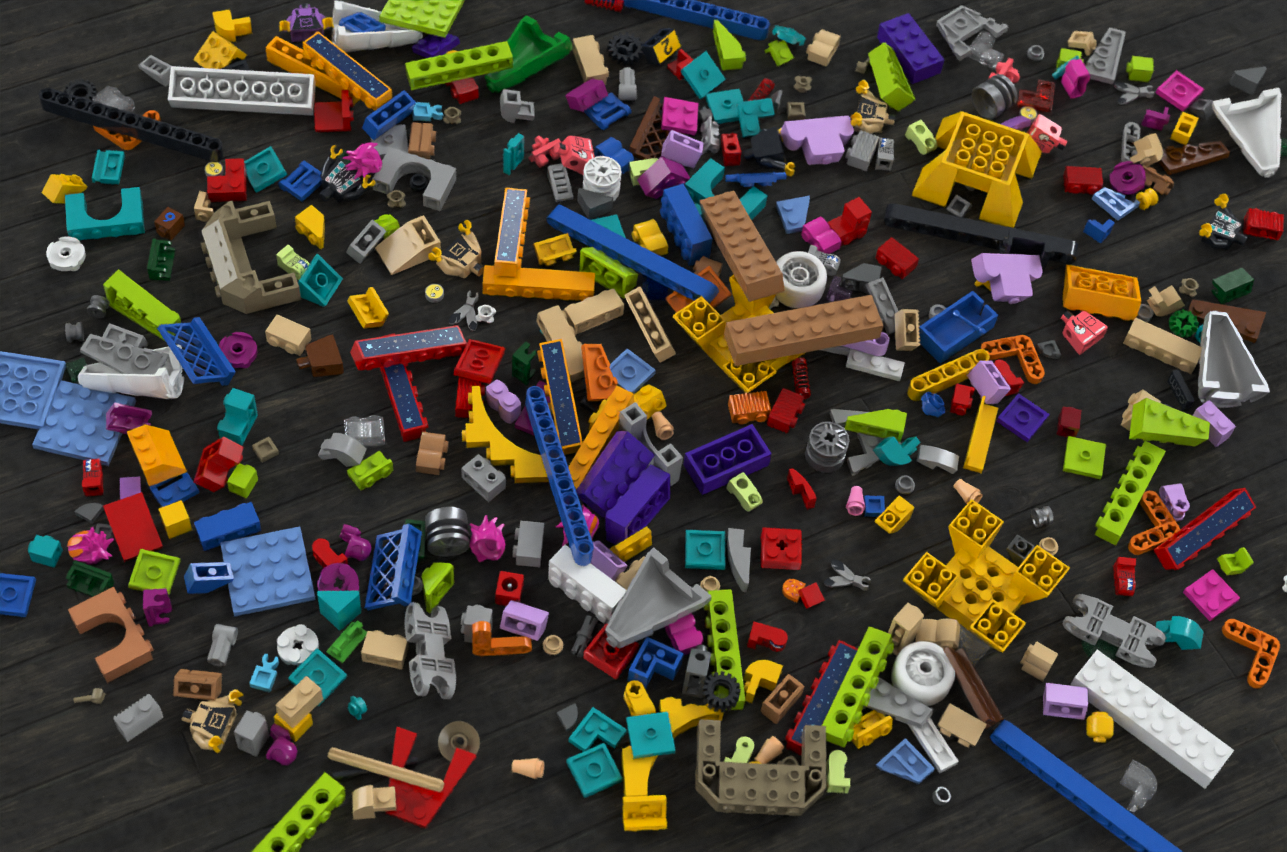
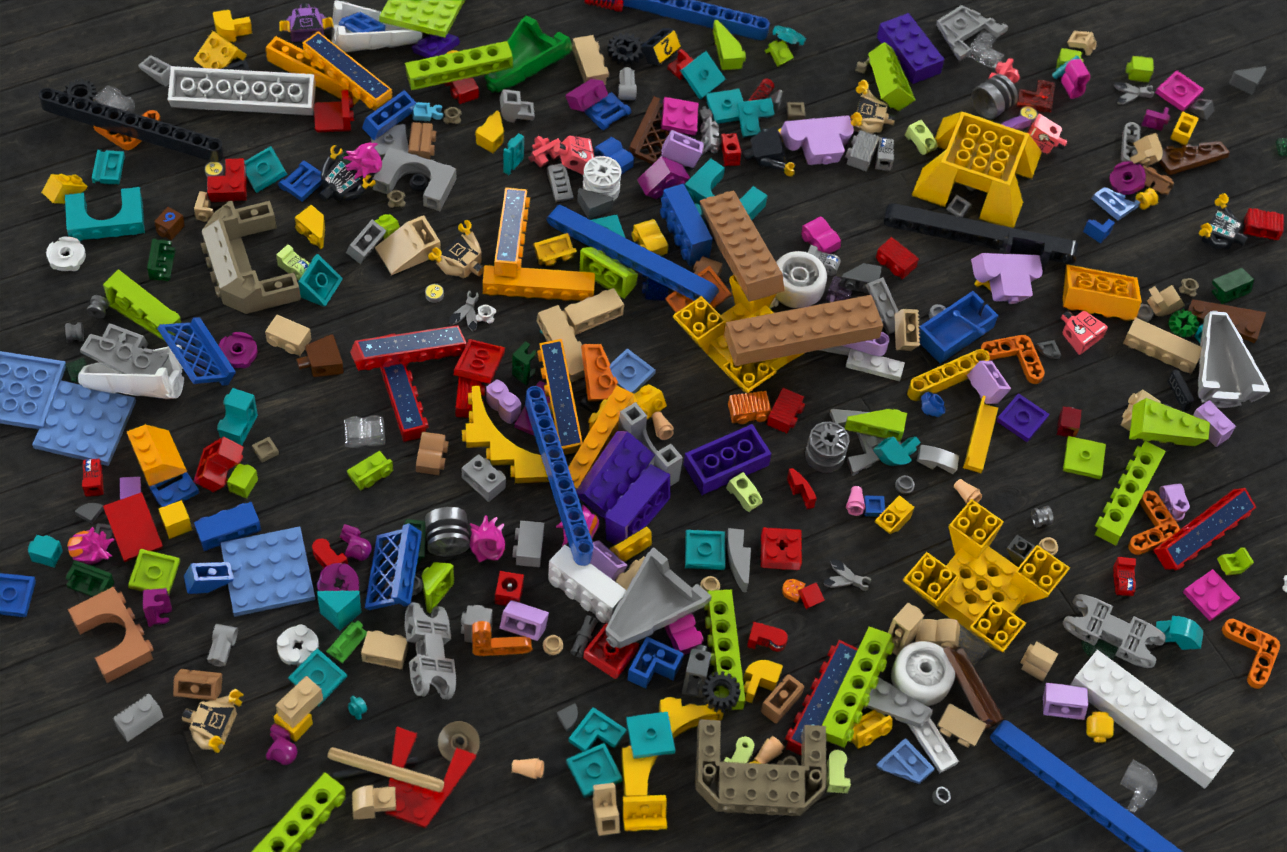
(96, 697): dark tan hand -> none
(125, 418): magenta hinge -> none
(251, 733): light grey brick -> none
(264, 676): medium azure plate -> none
(344, 448): light grey brick -> none
(368, 309): yellow bracket -> none
(491, 133): none -> yellow slope
(605, 809): none -> tan brick
(637, 168): yellowish green leg -> none
(640, 703): yellow piece -> none
(650, 324): tan brick -> none
(762, 179): blue plate -> none
(793, 213): medium blue wing -> none
(802, 84): dark tan plate -> none
(807, 394): red piece -> none
(823, 47): tan brick -> none
(852, 222): red brick -> none
(961, 399): red brick -> none
(1014, 383): red leg -> none
(1035, 53): flat silver plate -> none
(1082, 179): red brick -> none
(1105, 59): light grey wing -> none
(1255, 128): white cone -> none

